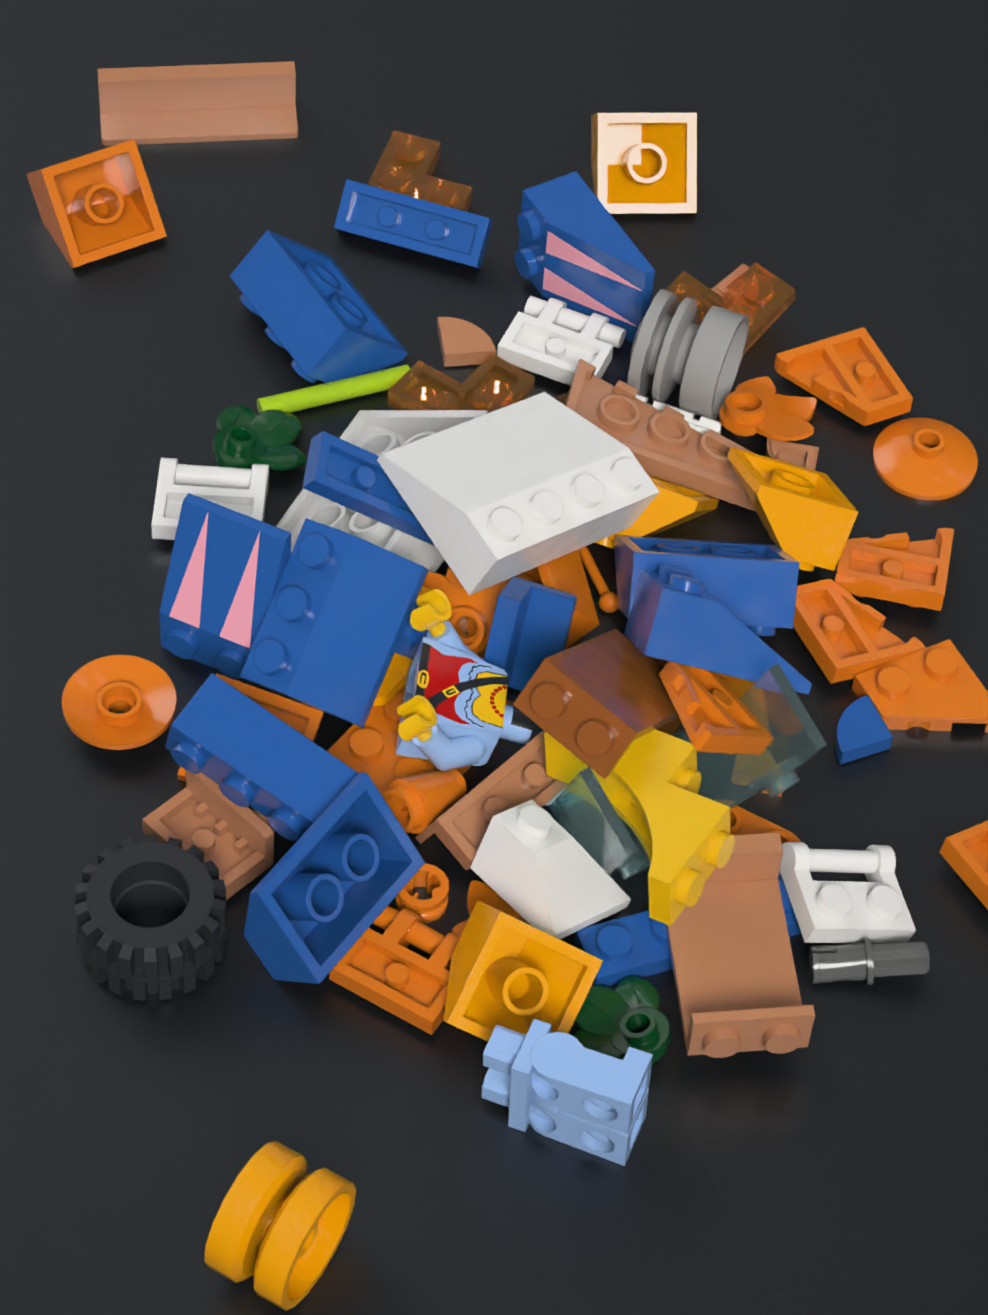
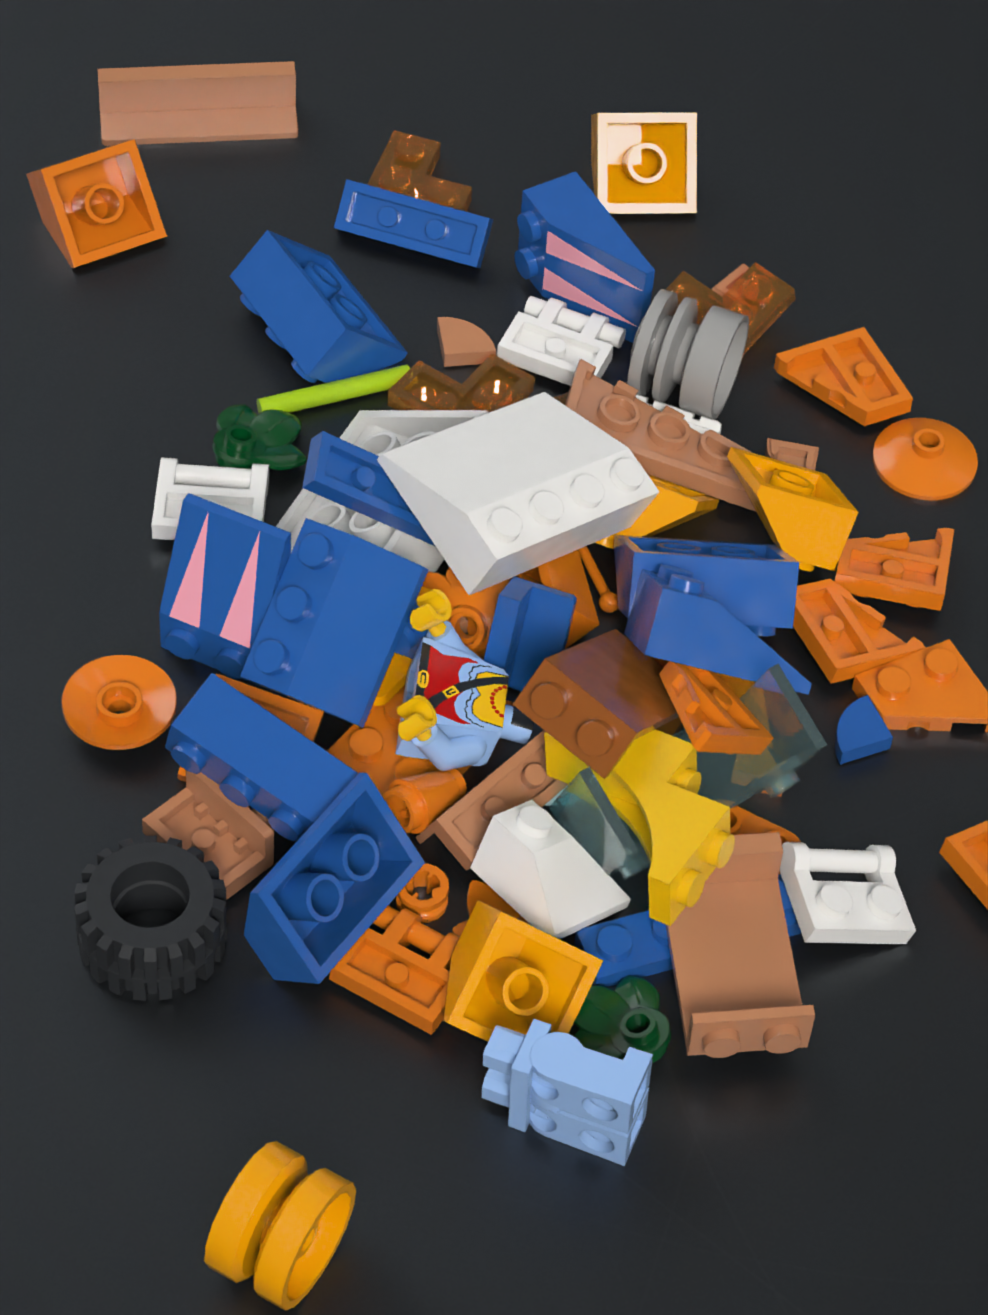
(759, 410): orange plate -> none
(867, 961): dark grey axle -> none

